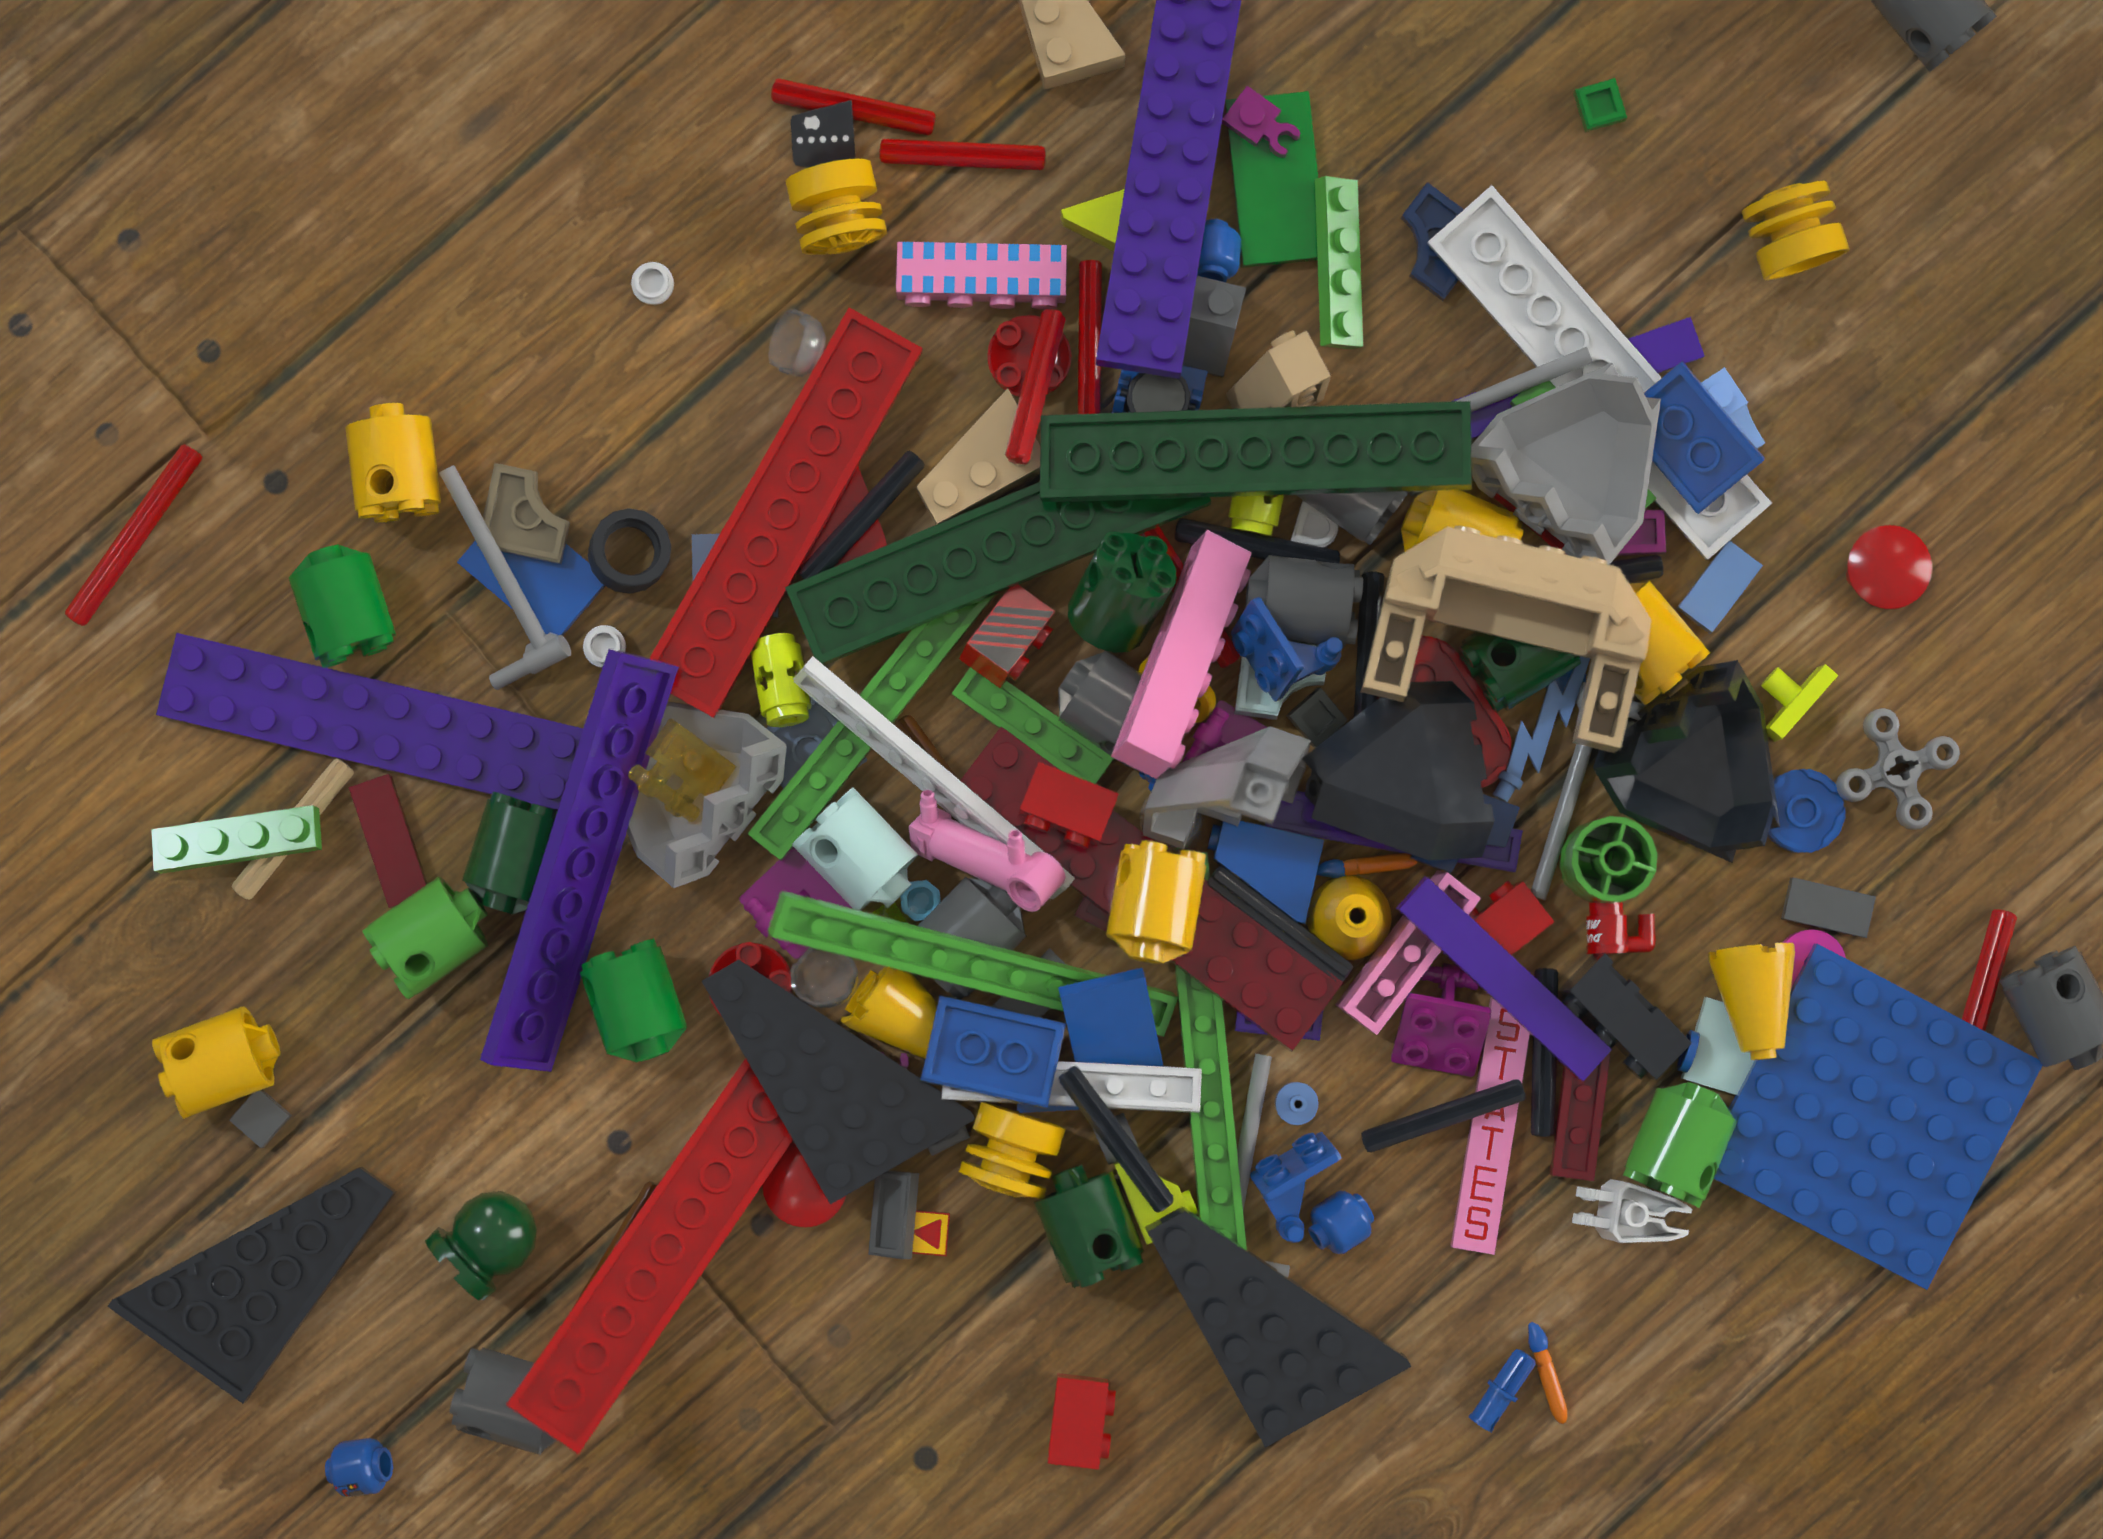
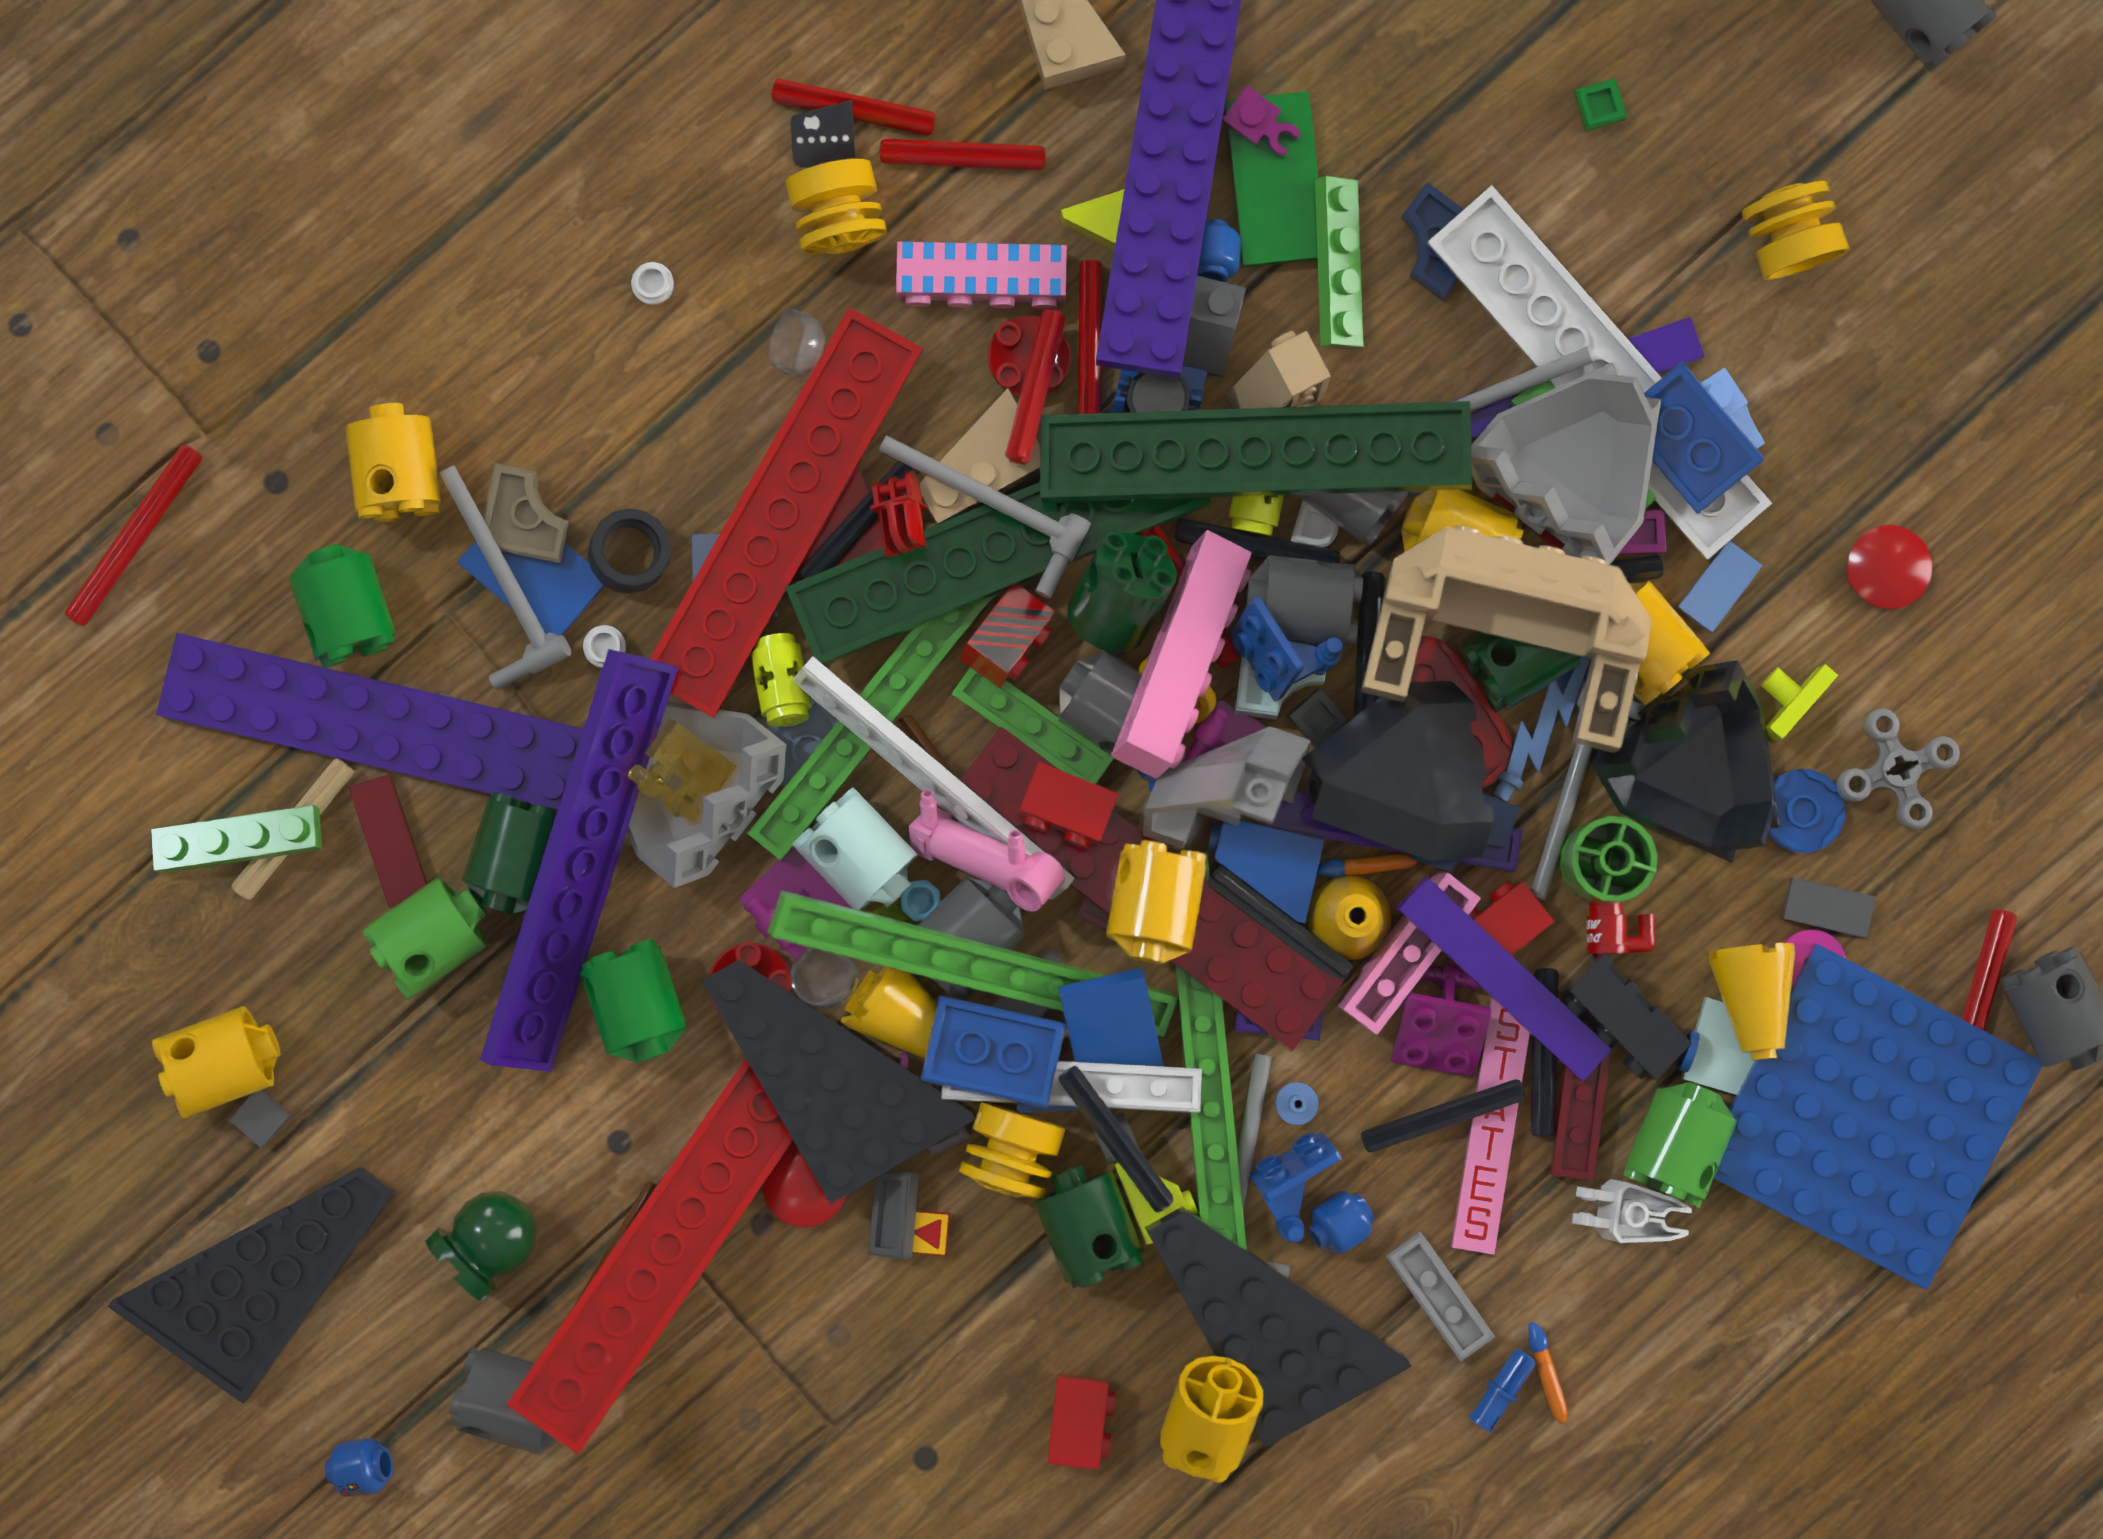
(901, 516): none -> red arm
(1065, 534): none -> light grey bar
(1211, 1418): none -> yellow cylinder
(1440, 1296): none -> light grey tile

